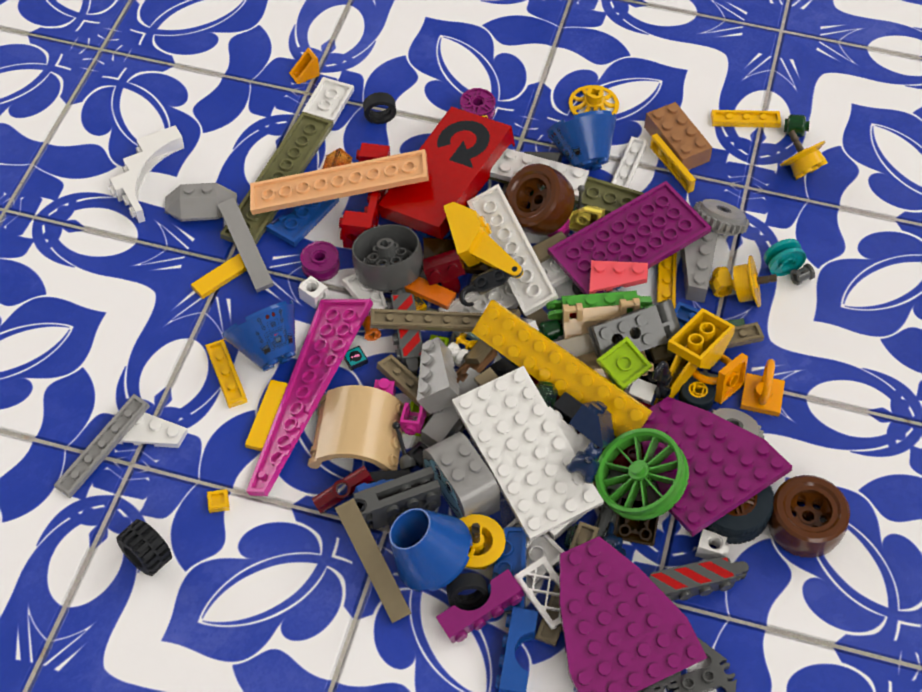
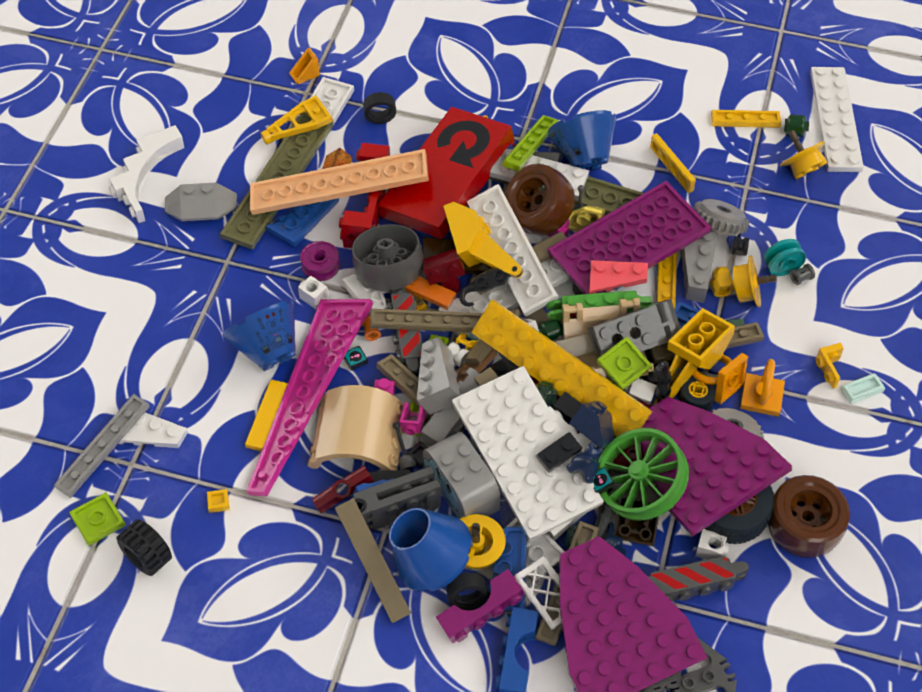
(97, 519): none -> lime tile
(219, 276): yellow tile -> none
(226, 373): yellow tile -> none
(245, 245): light grey tile -> none
(315, 110): none -> yellow plate
(478, 102): magenta wheel -> none
(529, 143): none -> lime tile
(559, 452): none -> black plate
(593, 99): yellow wheel -> none
(602, 481): none -> black tile
(629, 162): white tile -> none
(679, 135): medium nougat brick -> none
(740, 245): none -> black wheel
(824, 360): none -> yellow bracket
(836, 119): none -> white plate
(862, 388): none -> light aqua tile

